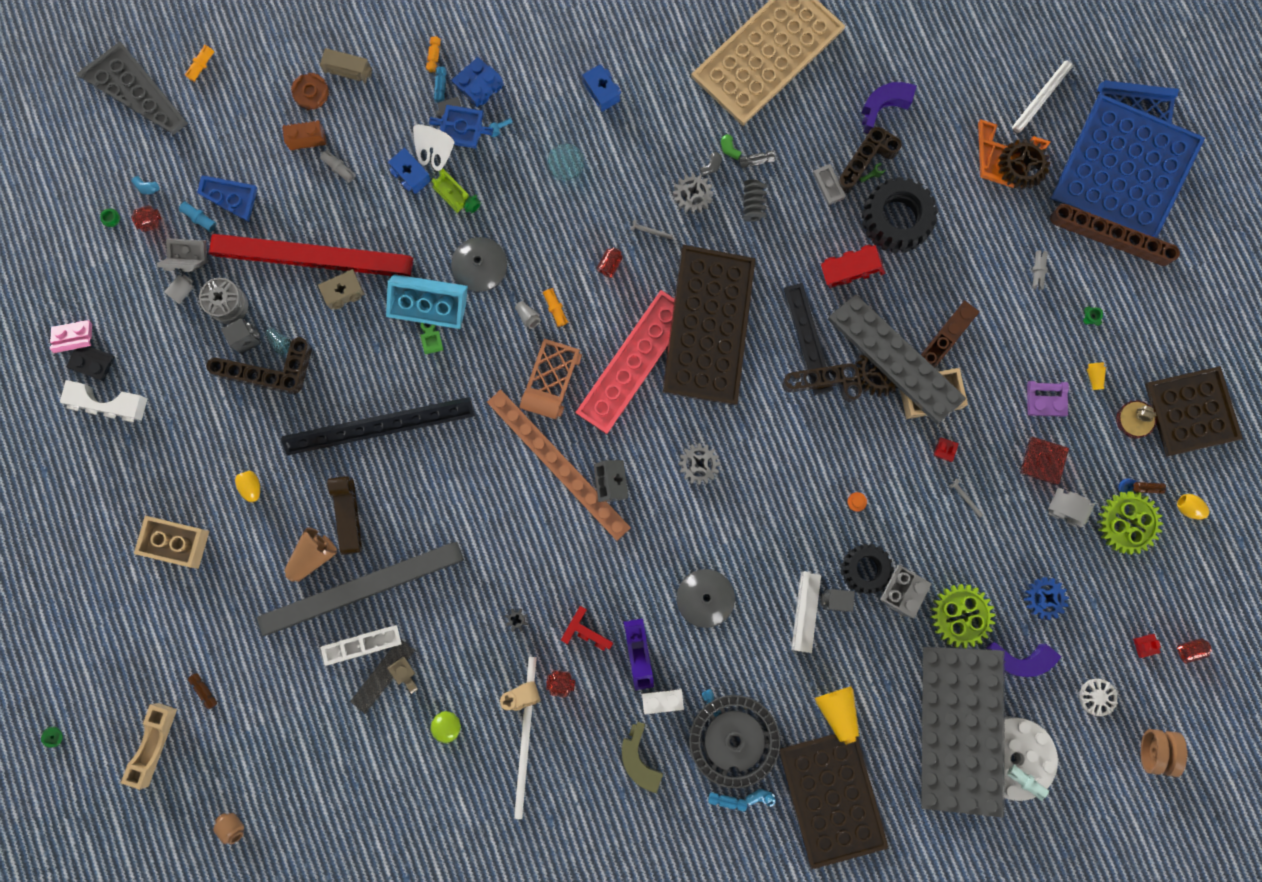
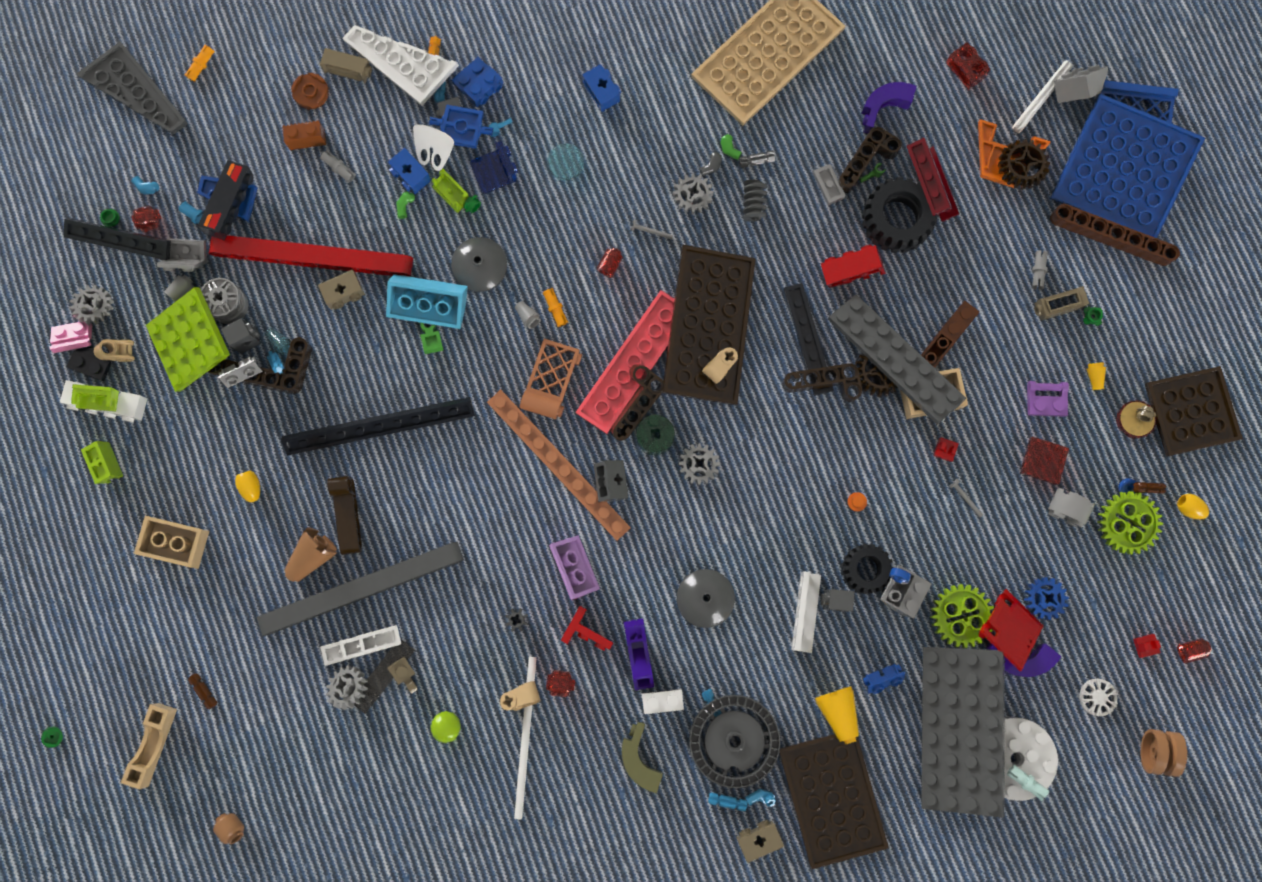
(82, 308): none -> light grey gear
(95, 397): none -> lime hinge
(101, 462): none -> lime hinge
(117, 239): none -> black plate
(118, 350): none -> tan piece
(187, 339): none -> lime plate
(226, 200): none -> black brick
(232, 375): none -> light grey hinge
(275, 362): none -> dark azure axle
(346, 687): none -> light grey gear
(402, 202): none -> bright green arm
(405, 65): none -> white wing
(494, 169): none -> clear blue bracket
(574, 567): none -> lavender slope
(633, 405): none -> dark brown beam
(654, 424): none -> clear green brick
(718, 366): none -> tan piece
(770, 840): none -> dark tan brick
(891, 677): none -> blue hinge
(900, 575): none -> blue tile
(933, 180): none -> dark red fence
(964, 68): none -> clear red brick
(1014, 629): none -> red window
(1043, 308): none -> dark tan window
(1080, 83): none -> light grey slope

